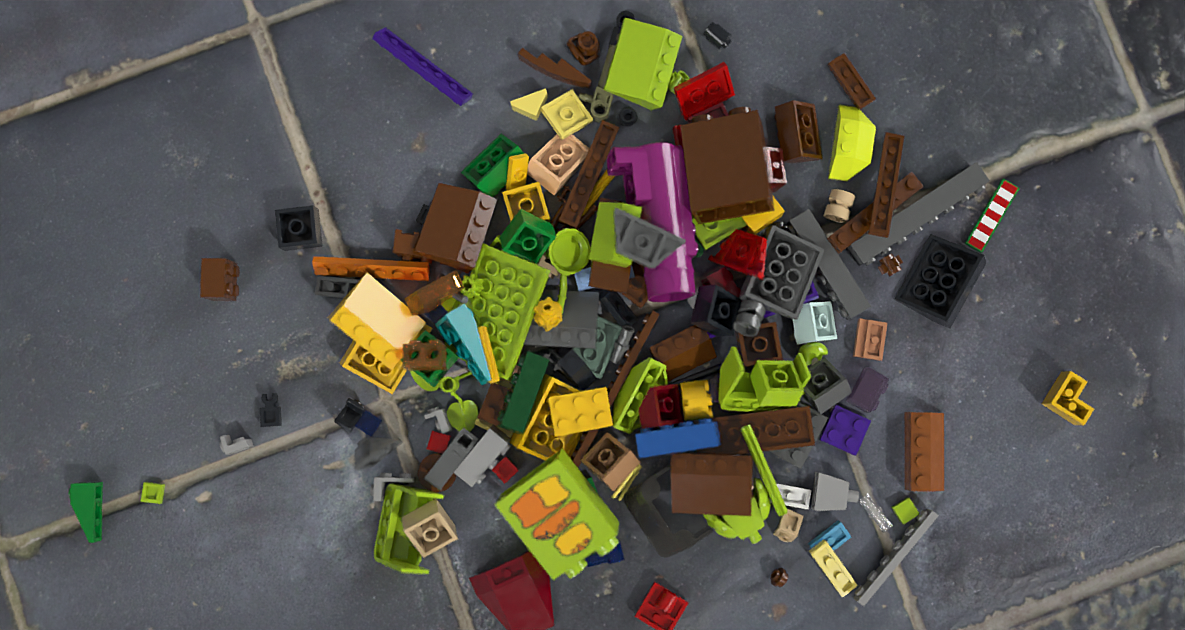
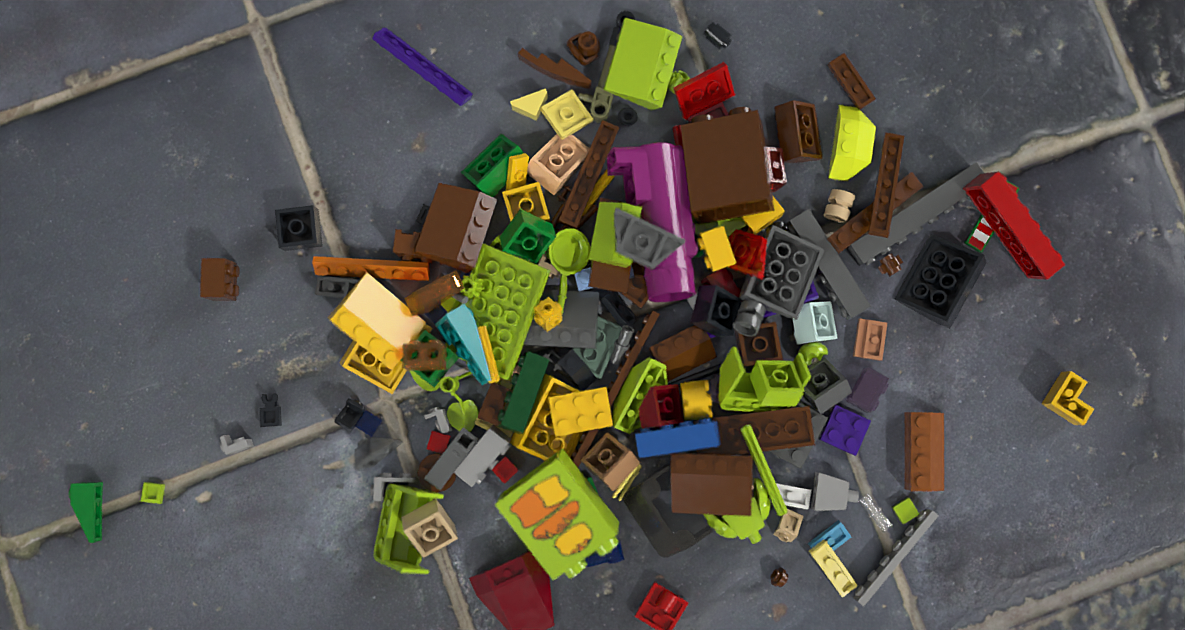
(717, 248): none -> yellow brick
(1014, 225): none -> red brick

